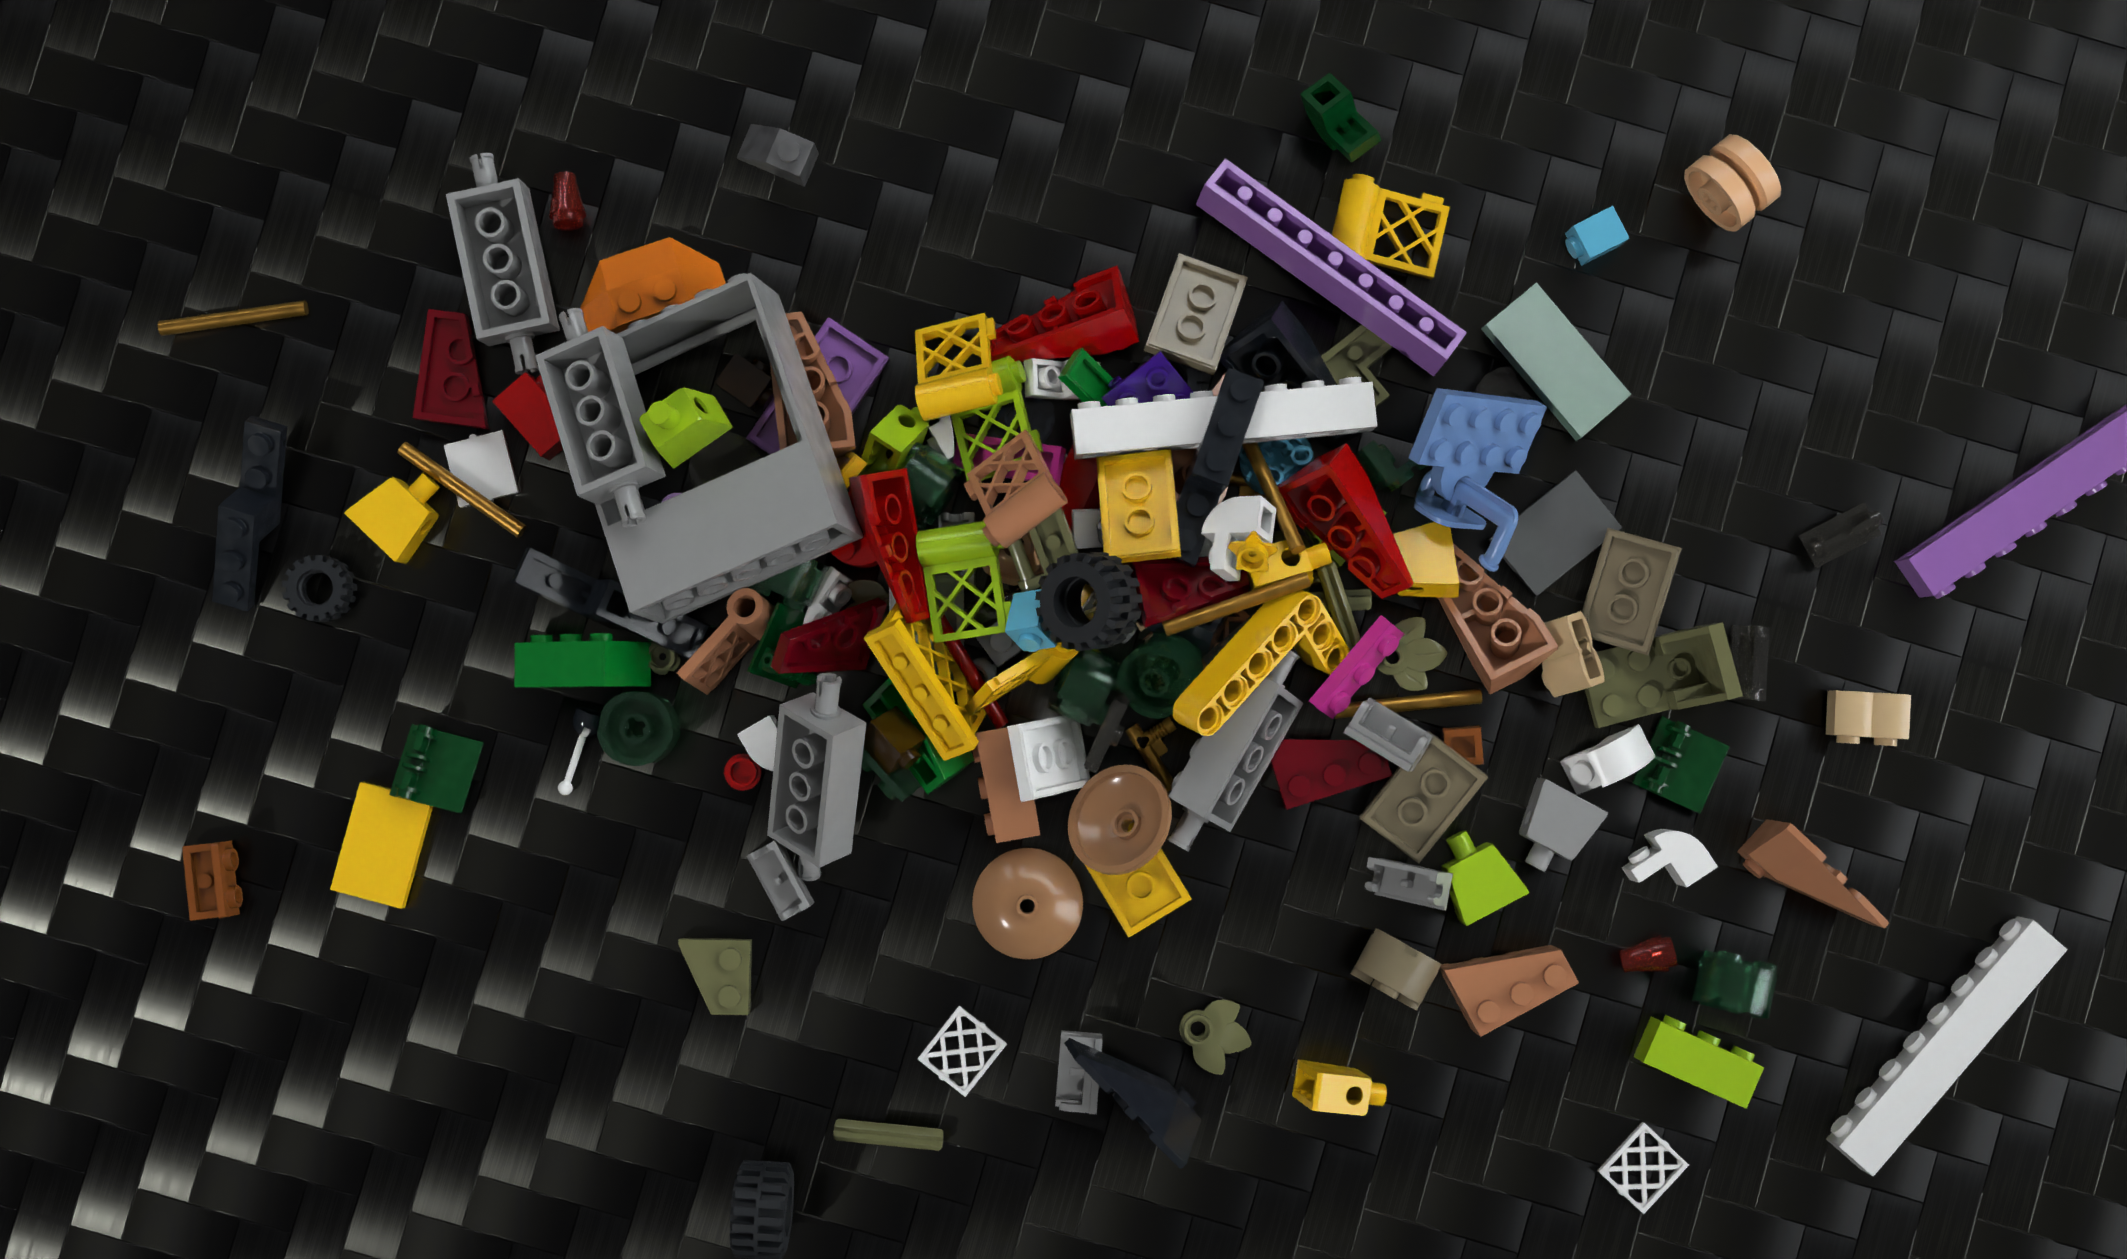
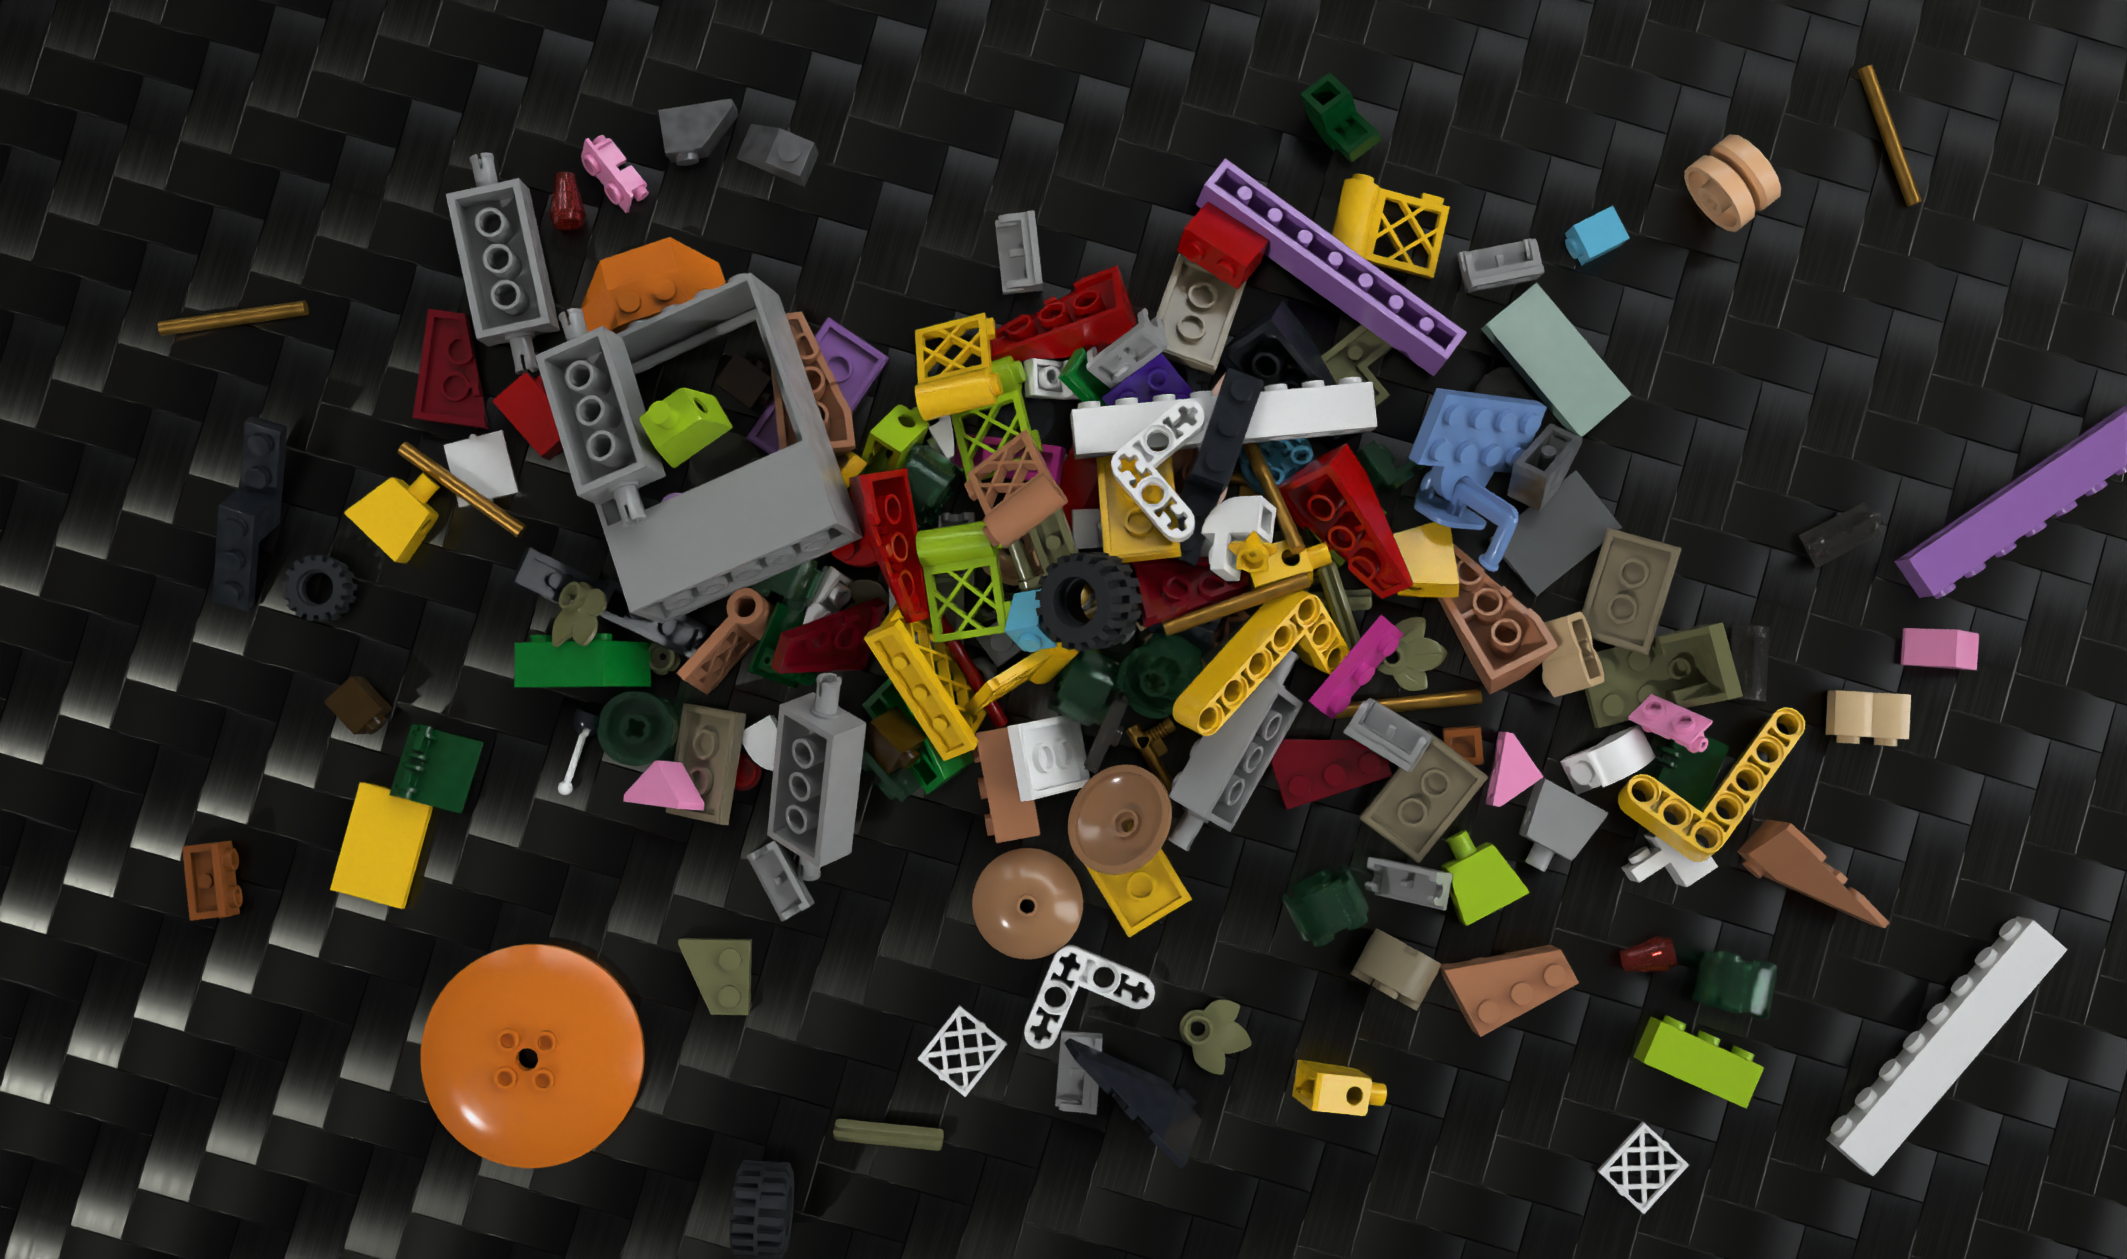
(359, 706): none -> dark brown brick
(579, 615): none -> olive plate
(584, 1045): none -> orange dish
(602, 160): none -> bright pink hinge
(665, 786): none -> bright pink slope
(695, 129): none -> flat silver slope
(710, 752): none -> dark tan tile
(1019, 253): none -> light grey hinge
(1082, 977): none -> white beam
(1129, 351): none -> light grey hinge
(1149, 460): none -> white beam
(1222, 245): none -> red brick
(1326, 905): none -> clear green brick
(1500, 265): none -> light grey hinge
(1511, 770): none -> bright pink slope
(1543, 466): none -> flat silver slope
(1672, 722): none -> bright pink hinge
(1727, 795): none -> yellow beam
(1889, 135): none -> pearl gold bar
(1940, 648): none -> bright pink slope

